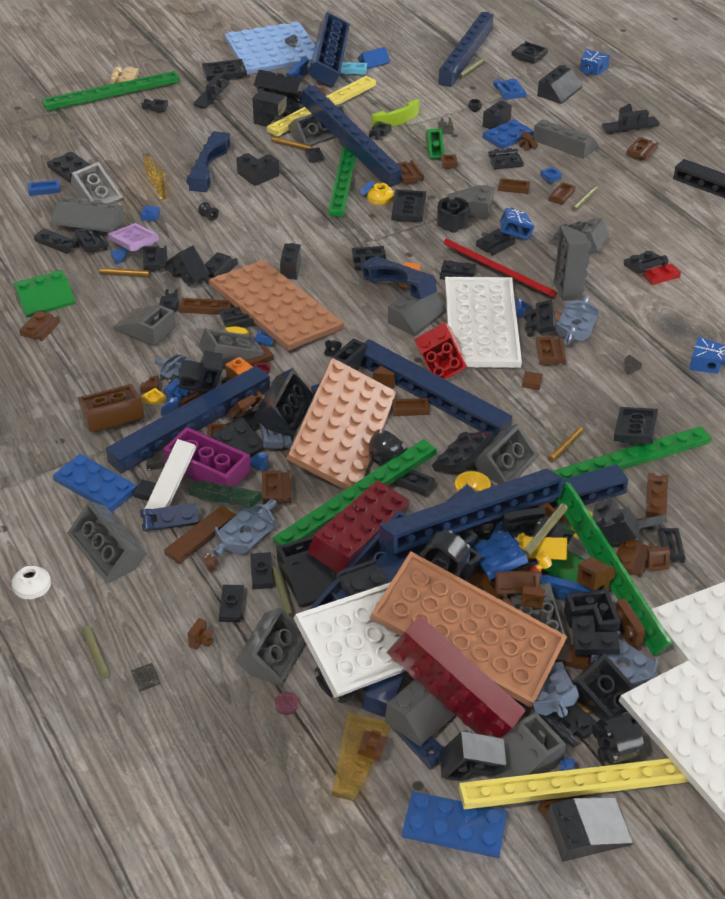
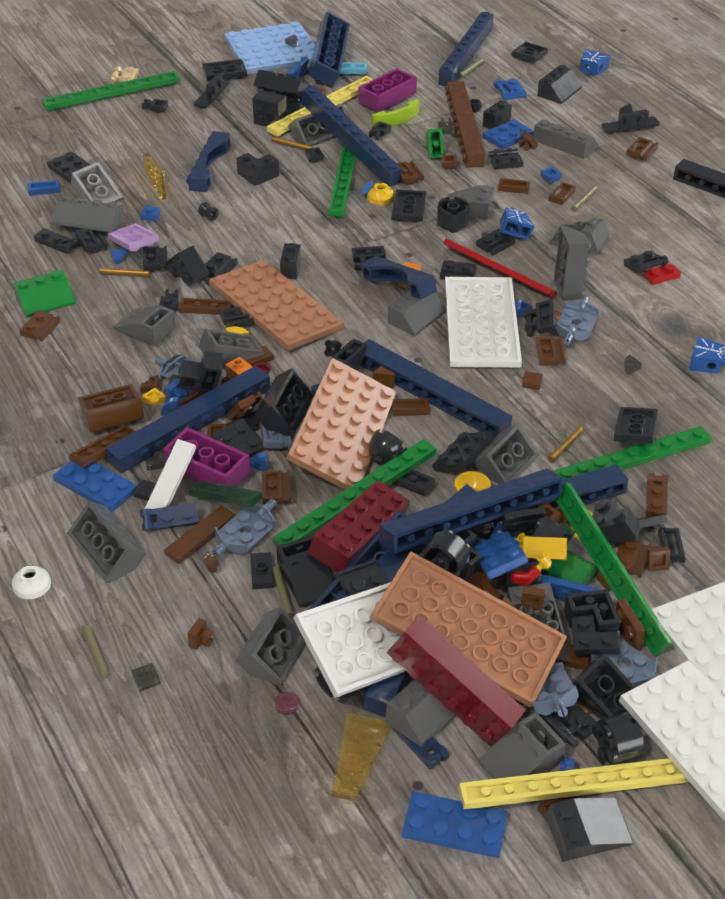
(97, 449): none -> reddish brown tile
(231, 603): black plate -> none
(262, 338): blue tile -> none
(372, 744): reddish brown tile -> none
(375, 57): blue panel -> none
(387, 89): none -> magenta brick
(441, 351): red slope -> none
(464, 124): none -> reddish brown brick
(472, 754): black brick -> none
(513, 581): reddish brown plate -> none
(545, 529): olive bar -> none
(595, 574): reddish brown brick -> none

